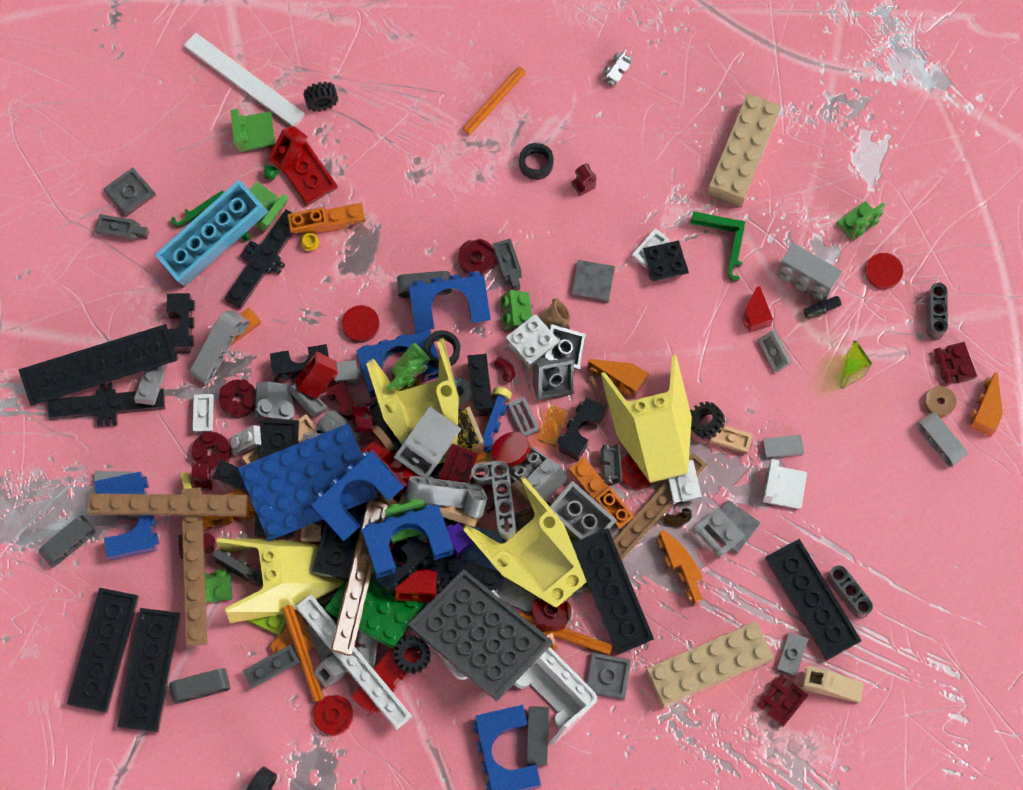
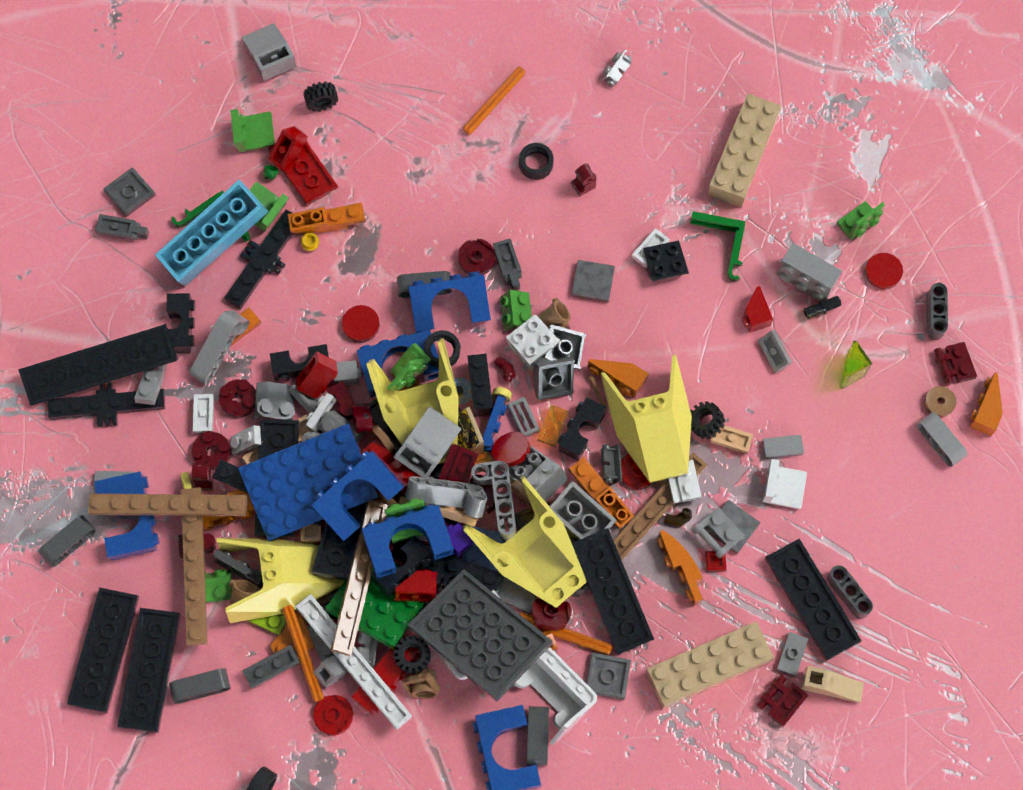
(241, 590): none -> medium nougat piece
(244, 80): white tile -> none
(269, 51): none -> light grey slope
(324, 405): none -> white plate
(424, 684): none -> medium nougat piece
(713, 563): none -> red tile

